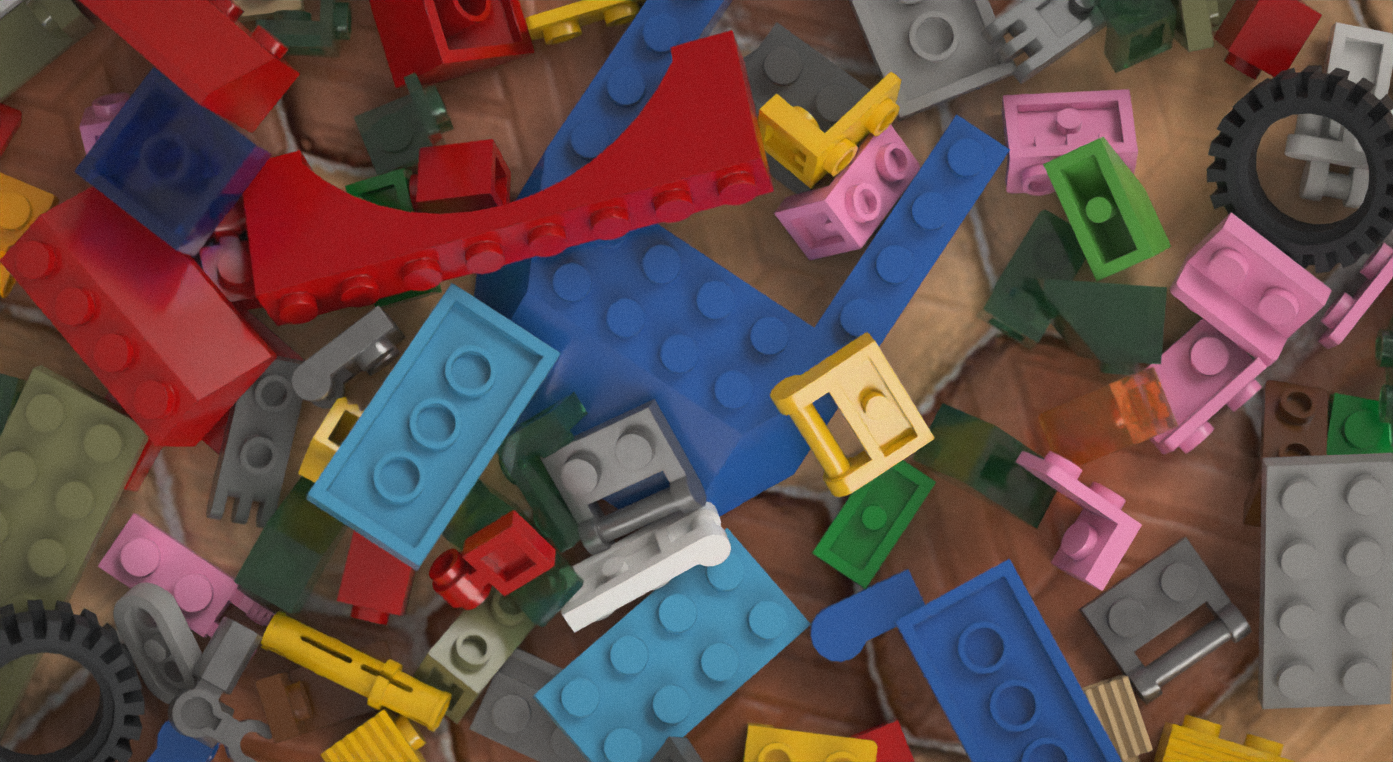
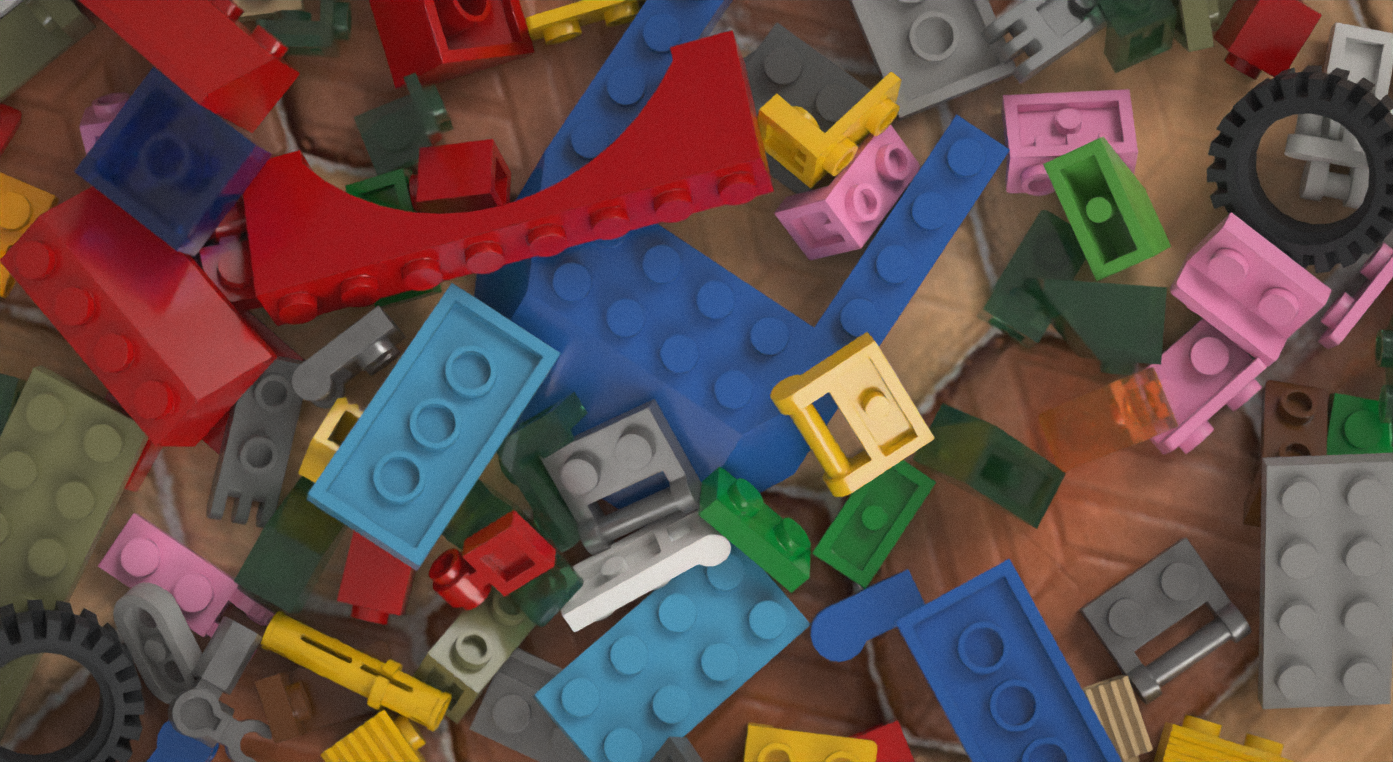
(753, 527): none -> green plate
(1100, 533): bright pink bracket -> none

